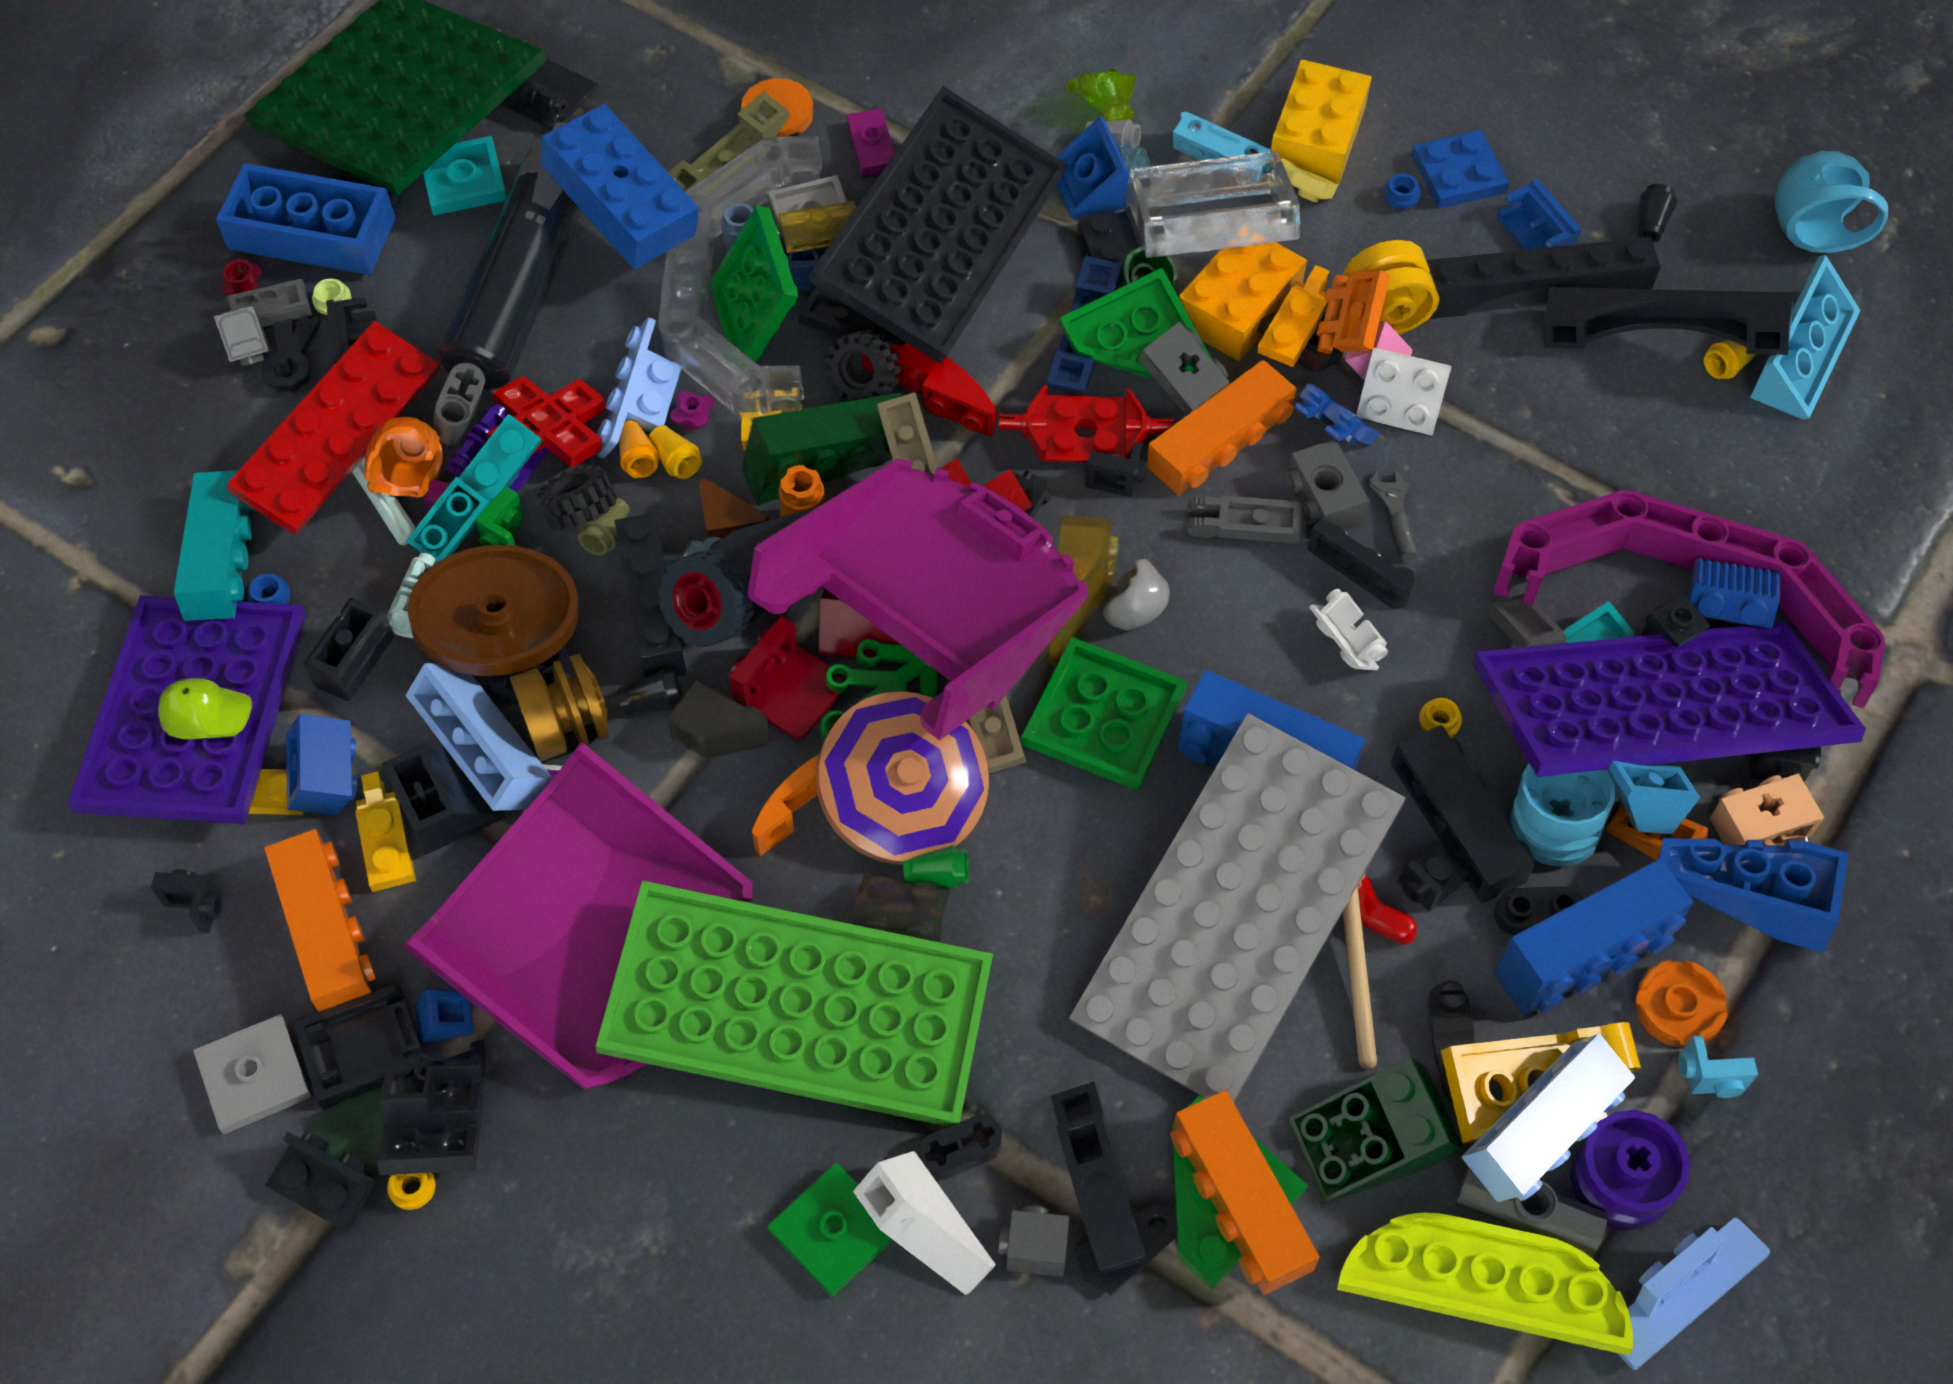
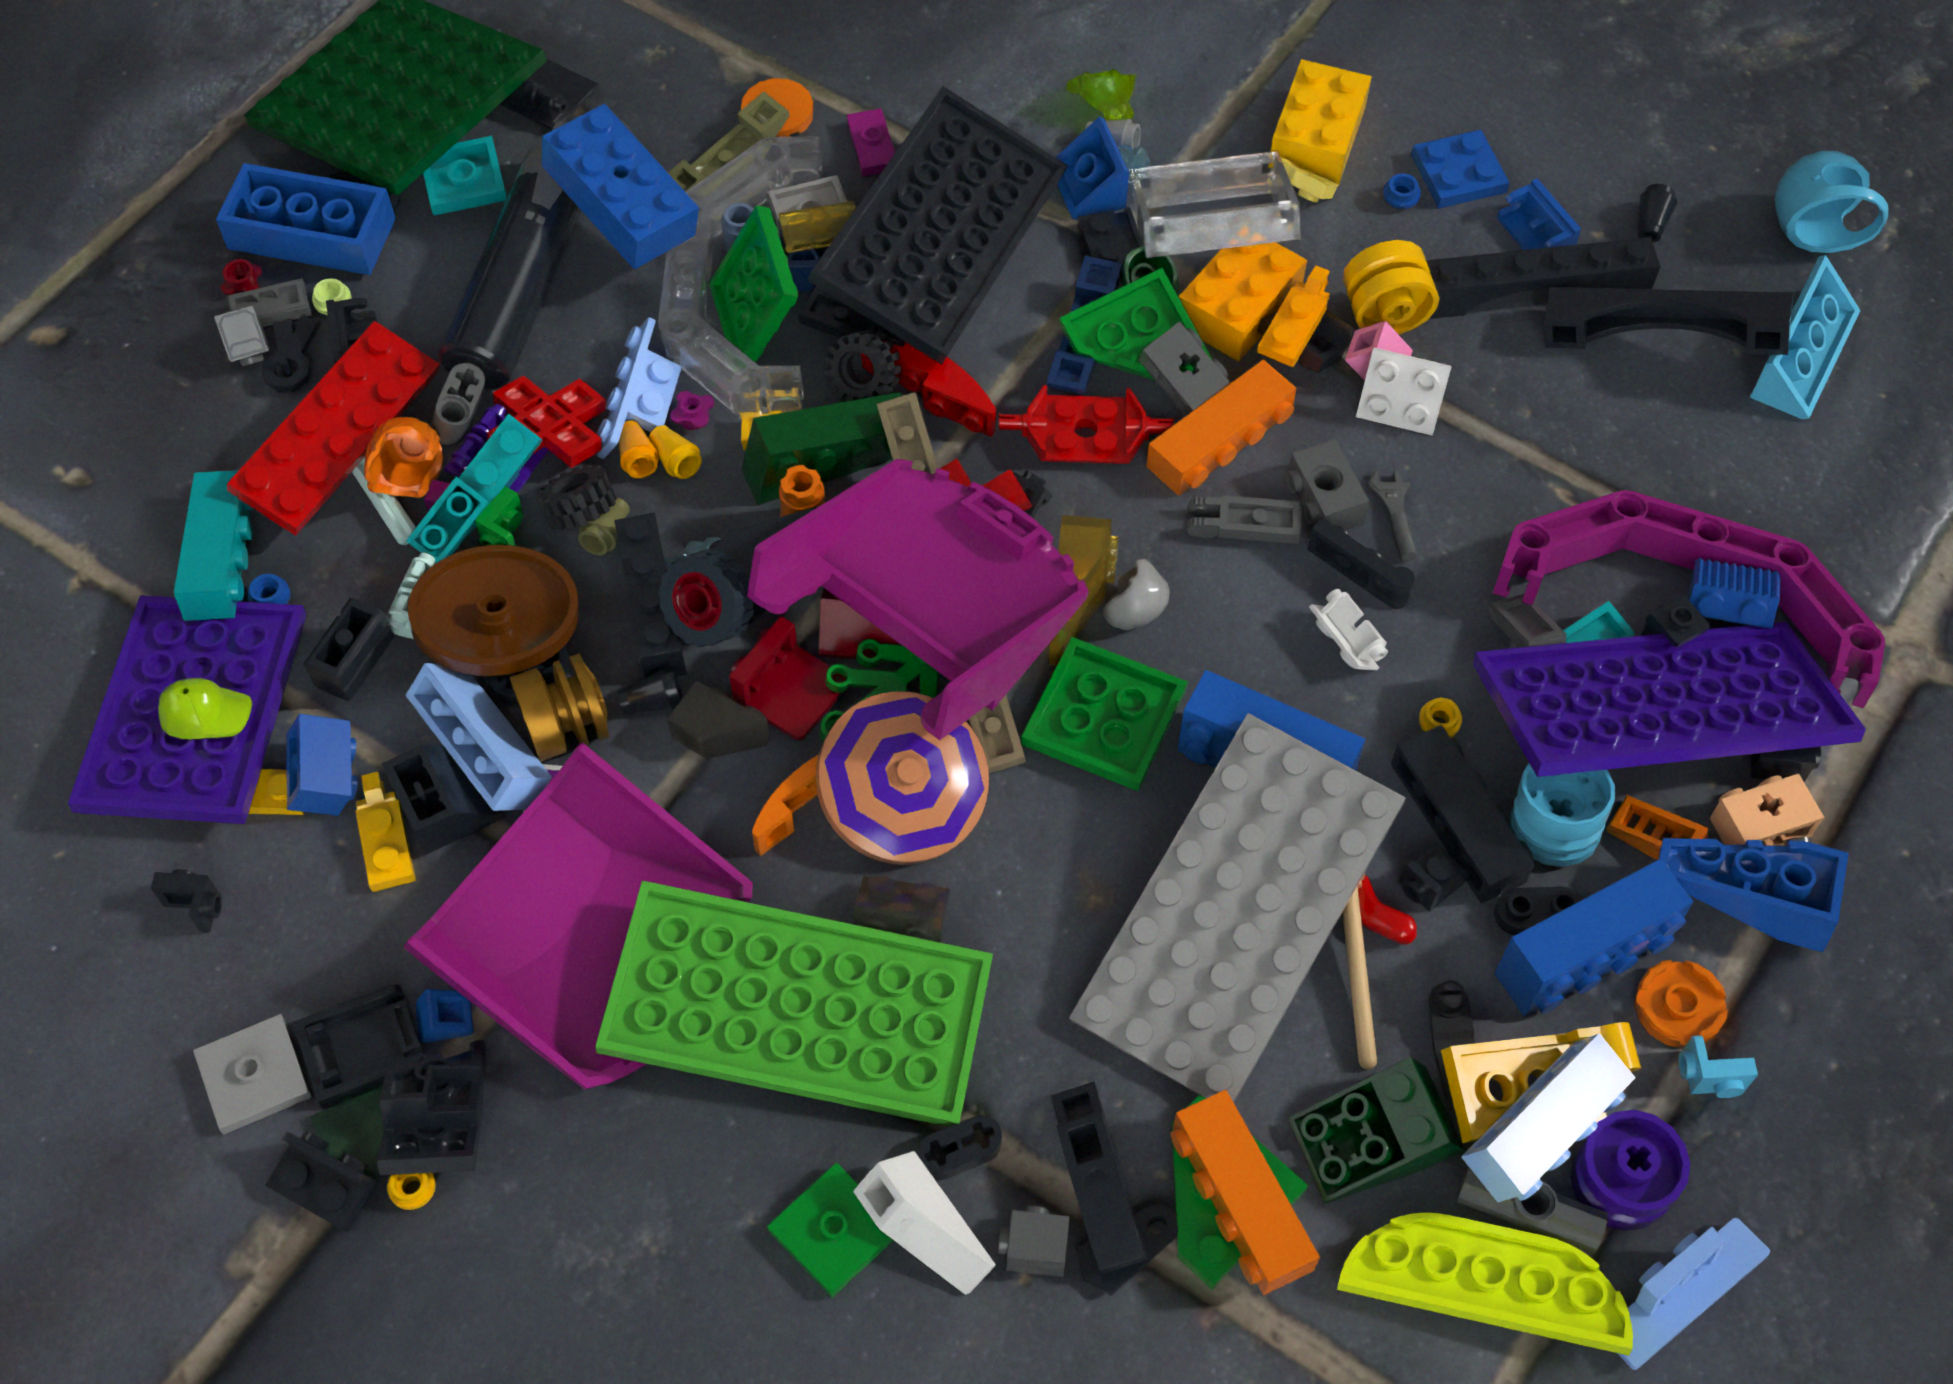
(319, 921): orange brick -> none
(725, 511): reddish brown slope -> none
(940, 867): green cone -> none
(1116, 474): black bracket -> none
(1212, 141): medium azure piece -> none
(1346, 425): blue plate -> none
(1353, 311): orange plate -> none
(1653, 795): dark azure slope -> none
(1728, 357): yellow cone -> none

